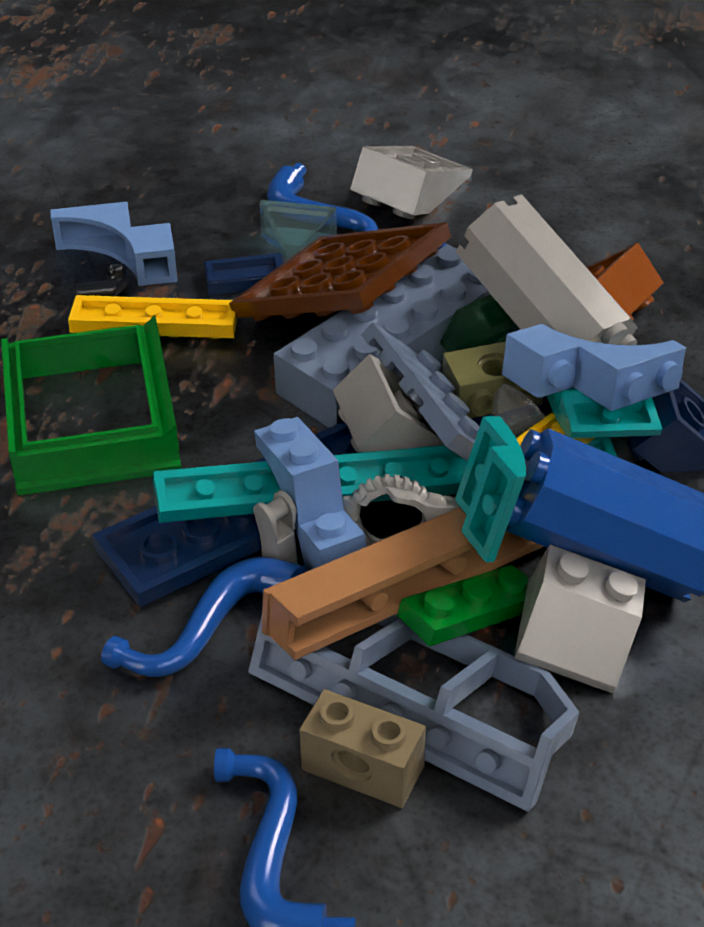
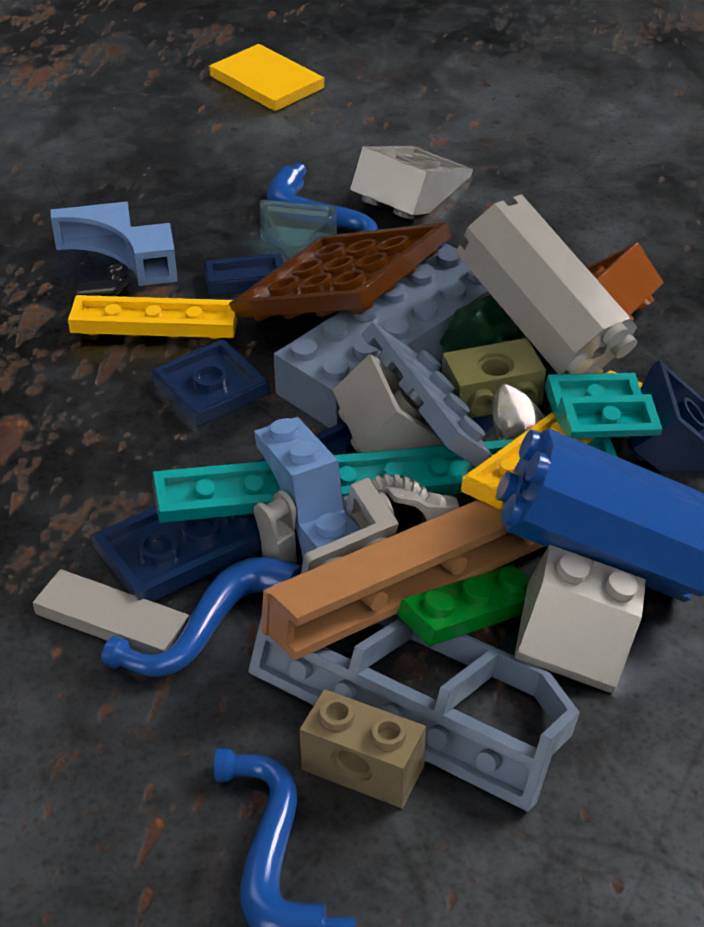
(97, 455): green piece -> none
(109, 613): none -> light grey tile
(210, 382): none -> dark blue tile
(267, 77): none -> yellow tile
(373, 516): none -> light grey bracket
(491, 486): teal slope -> none
(610, 374): medium blue arch -> none

